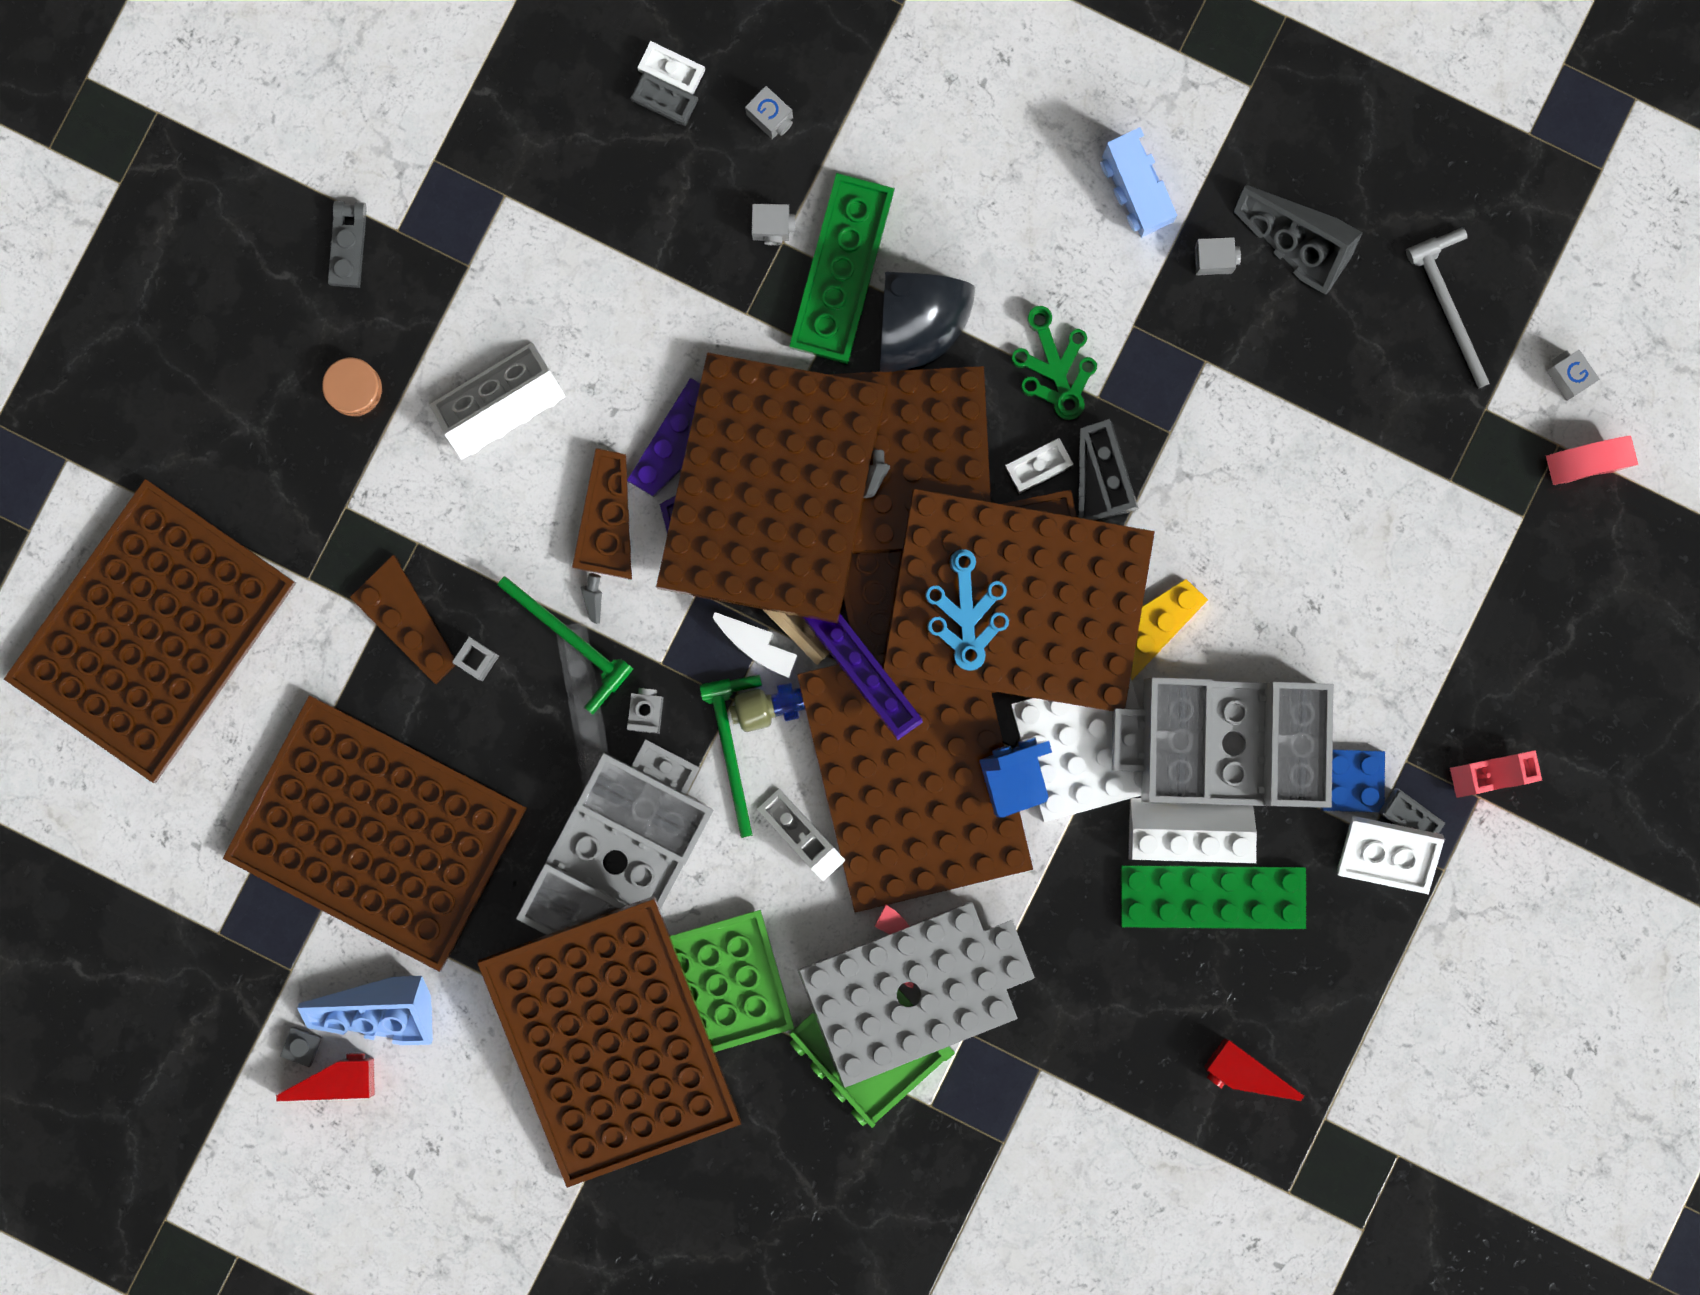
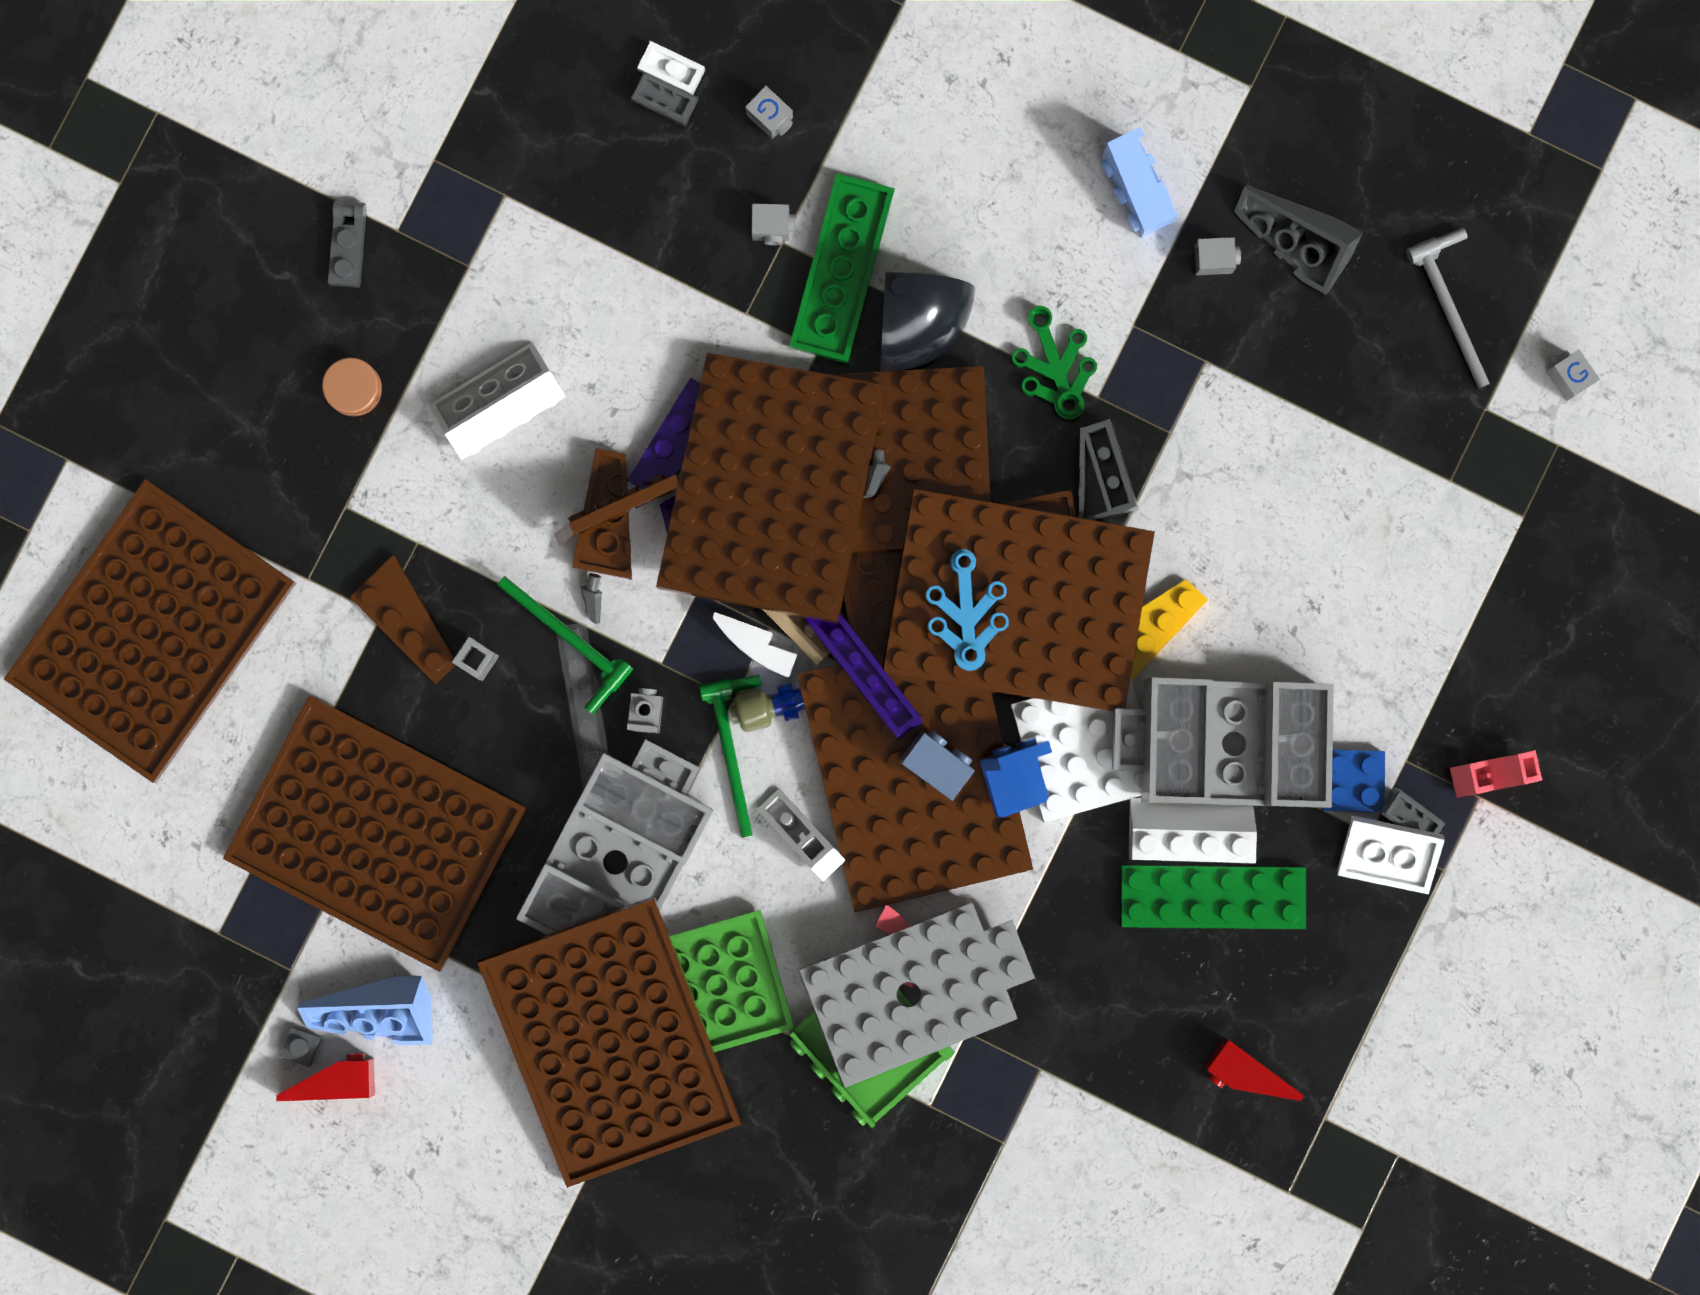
(609, 511): none -> reddish brown wing
(937, 764): none -> sand blue brick
(1039, 465): white plate -> none
(1592, 460): coral brick -> none

